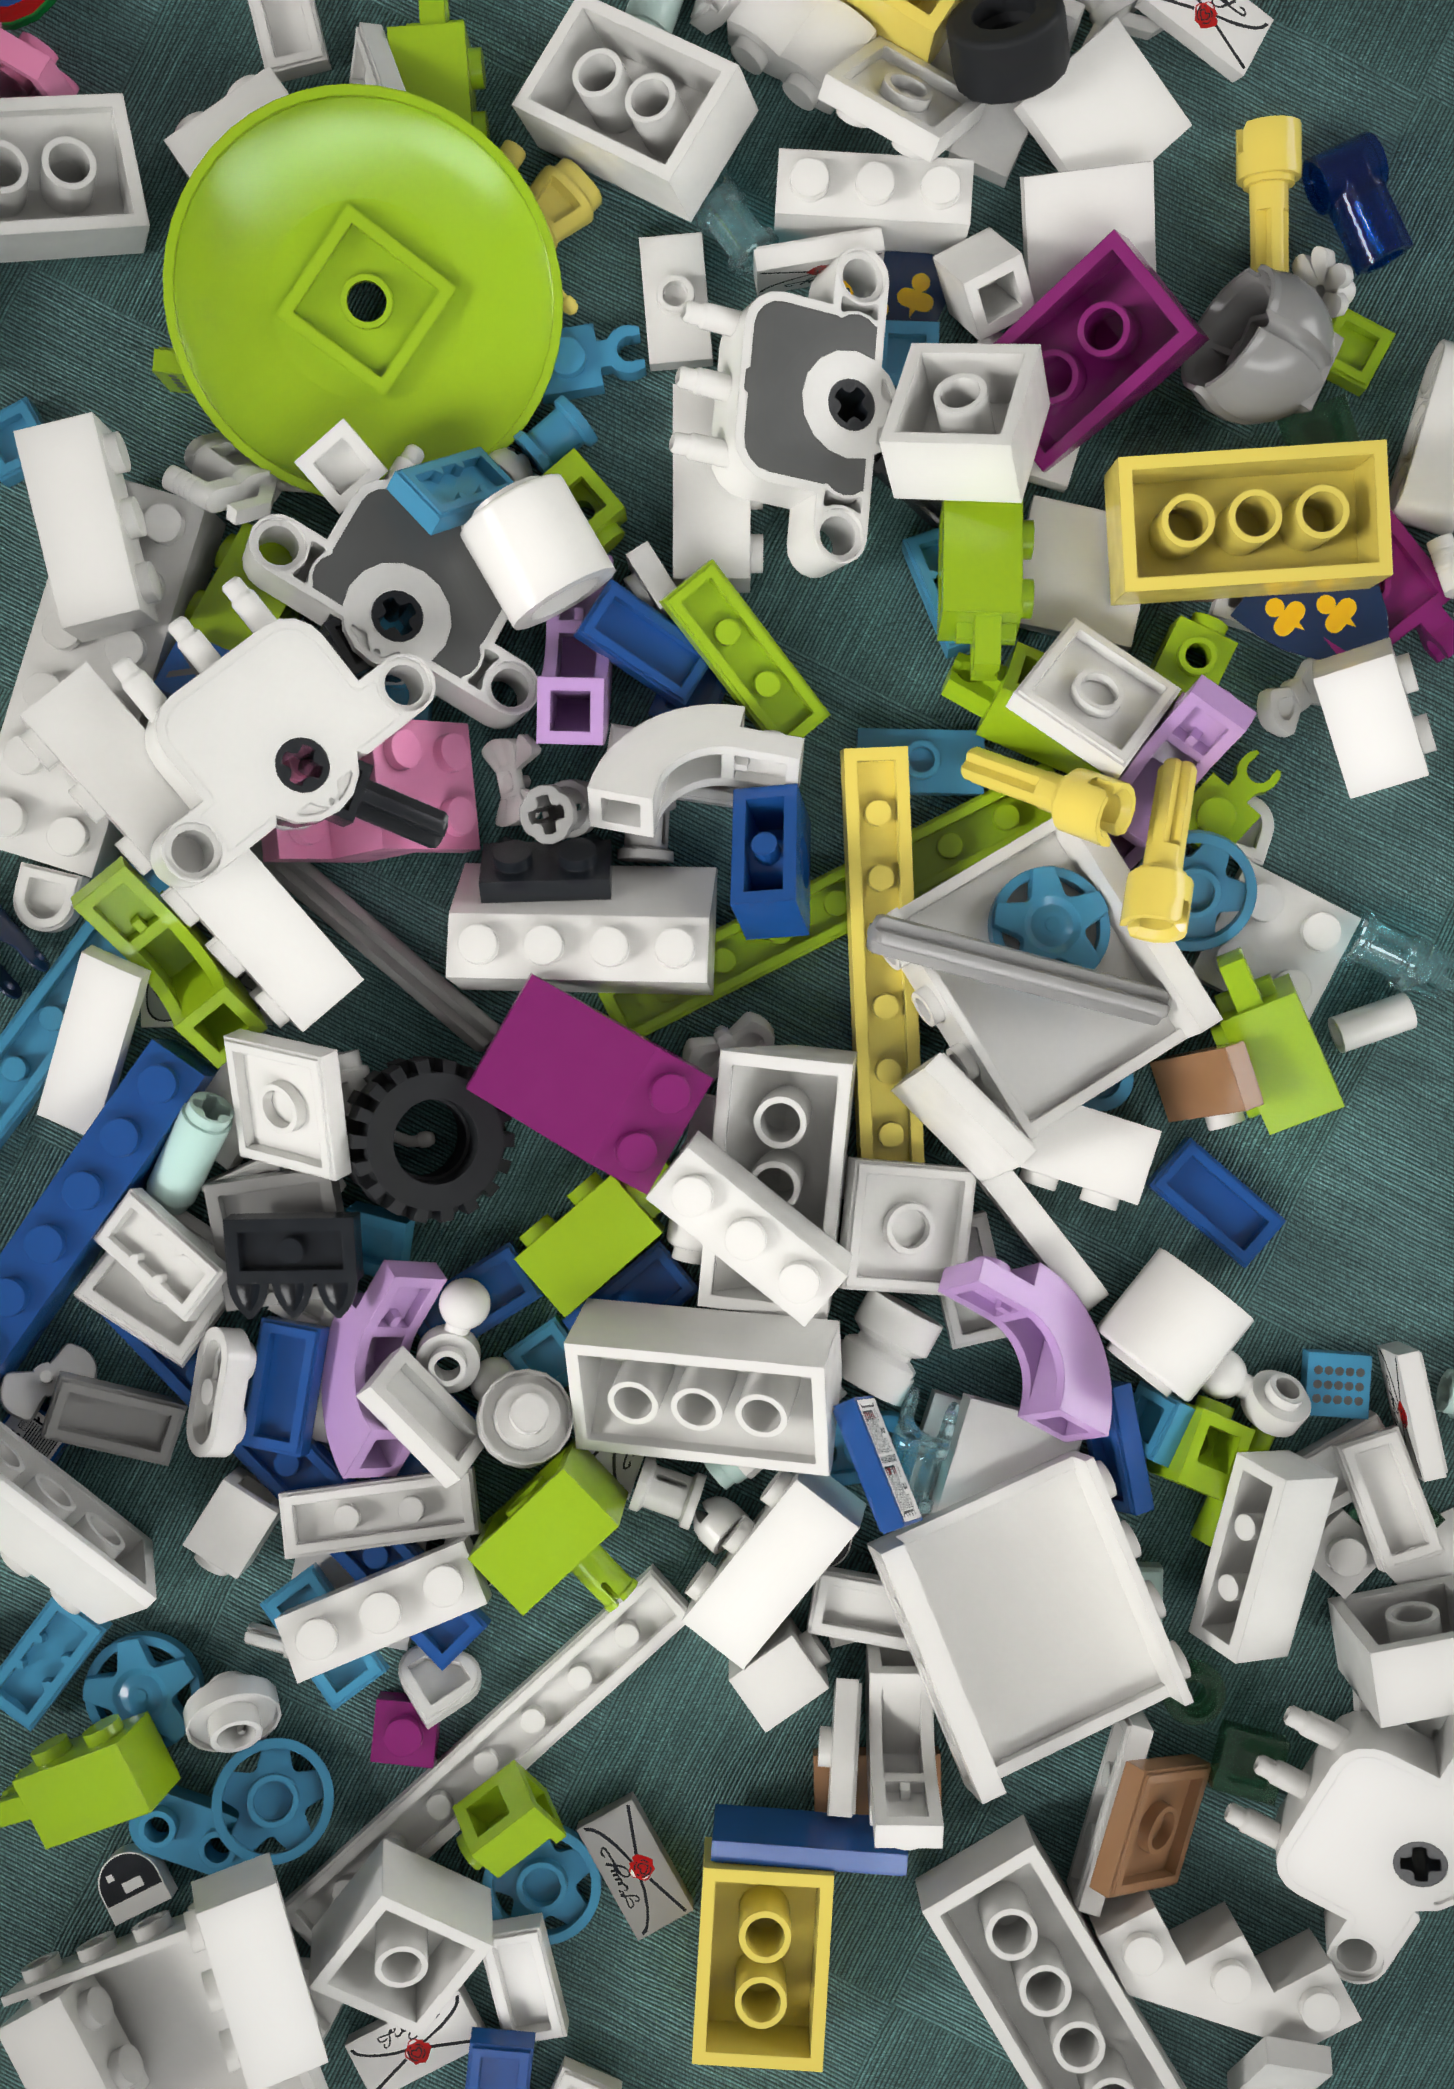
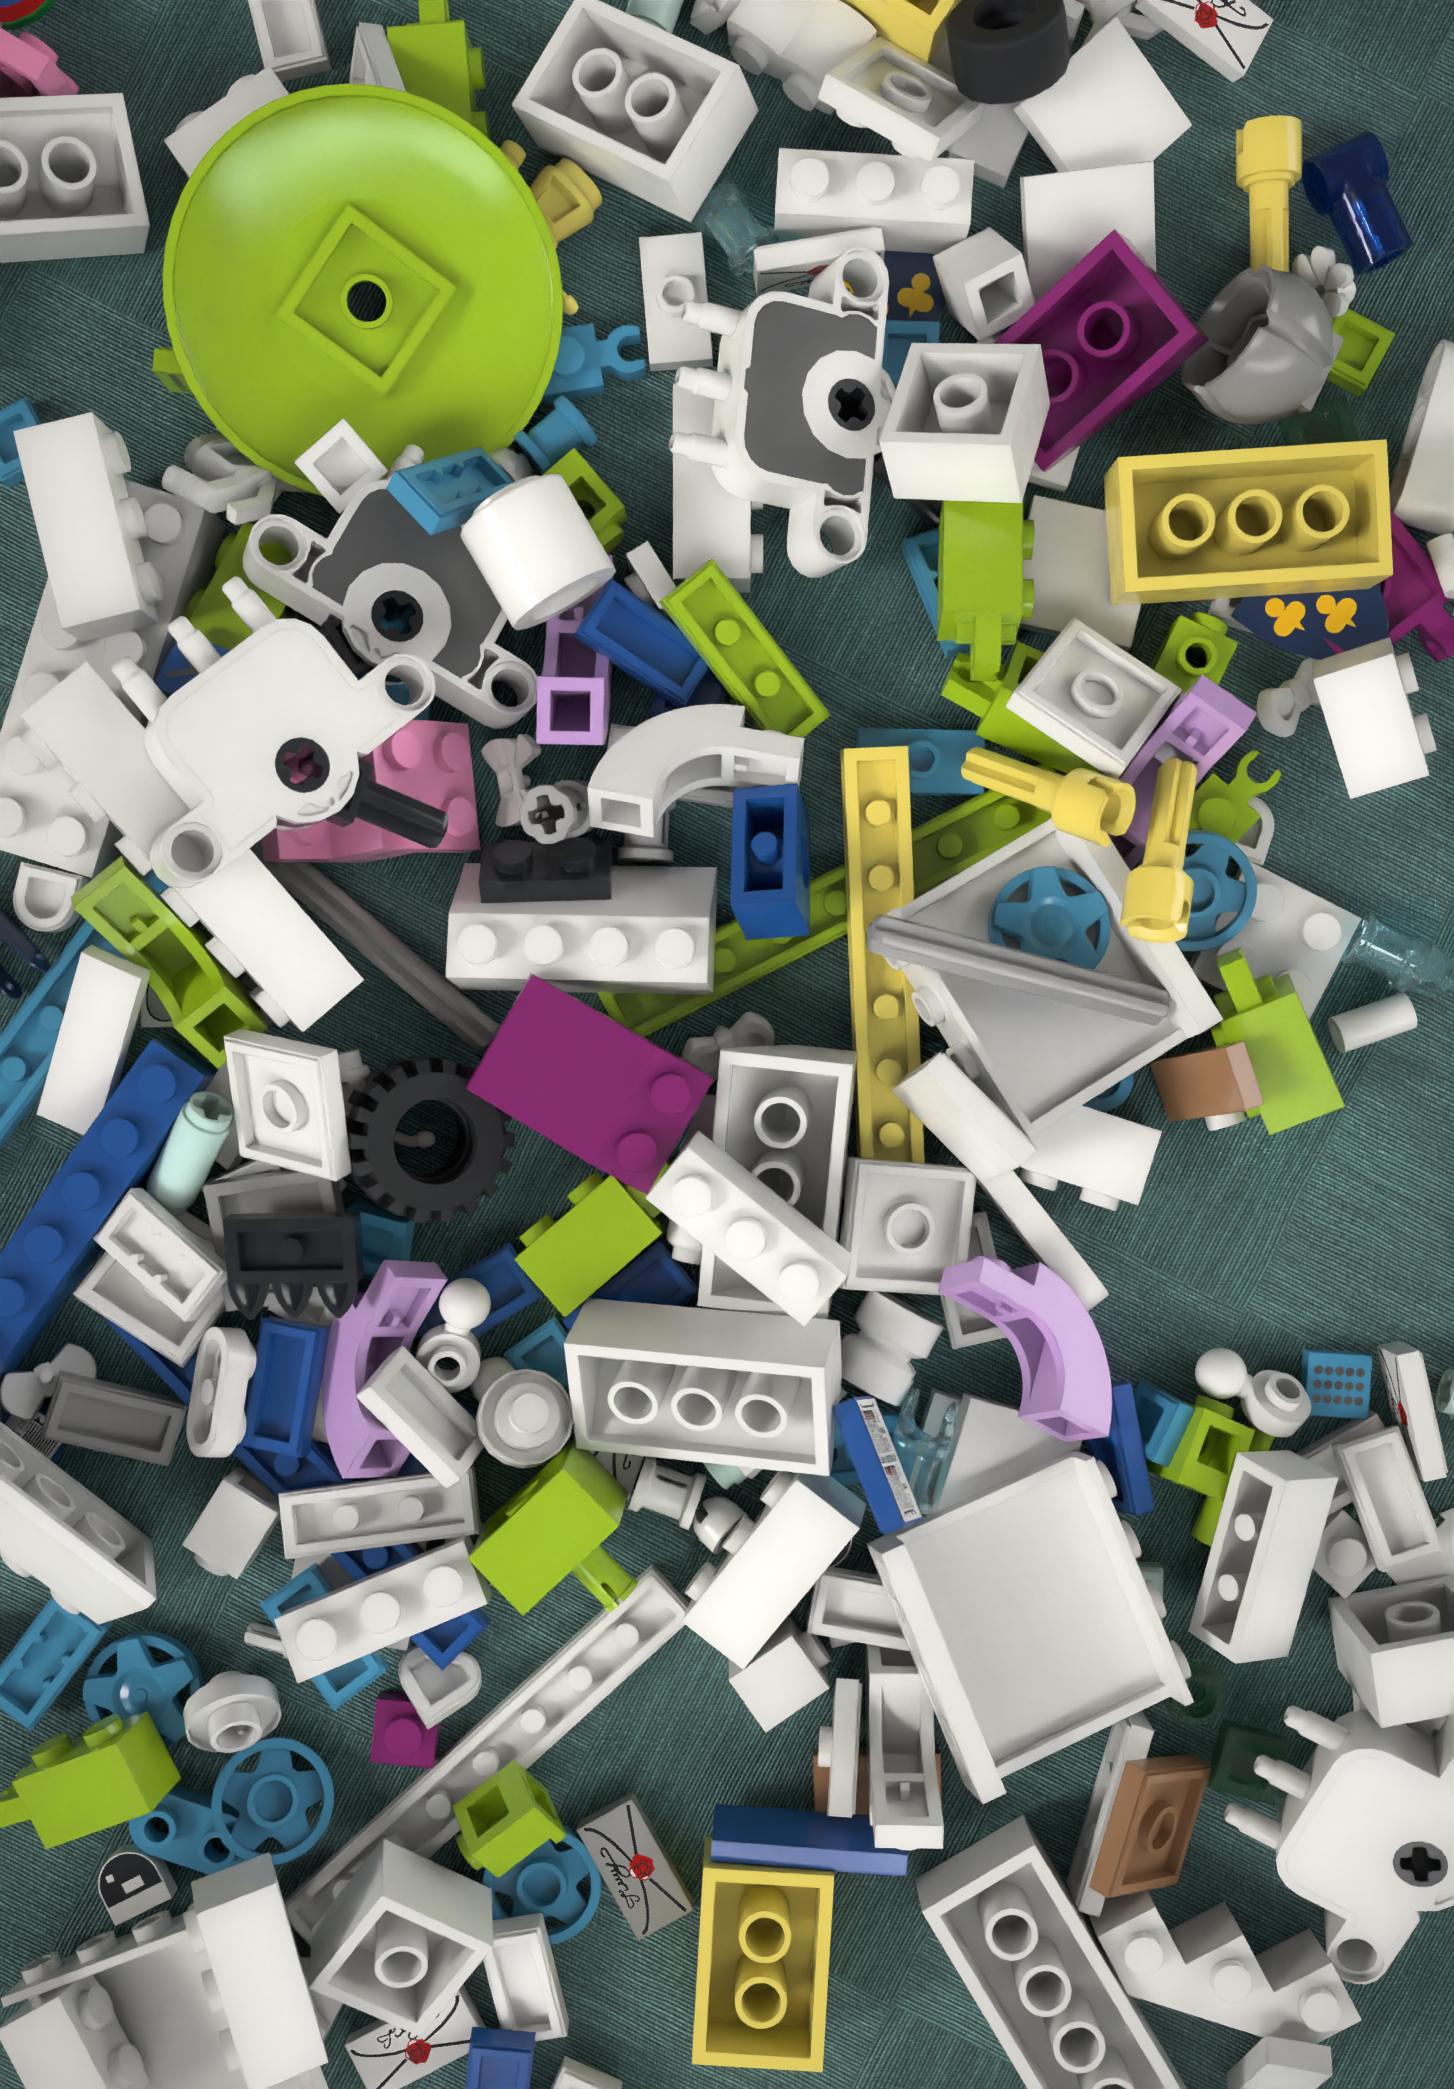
(1173, 1326): white piece -> none
(1215, 1202): blue tile -> none

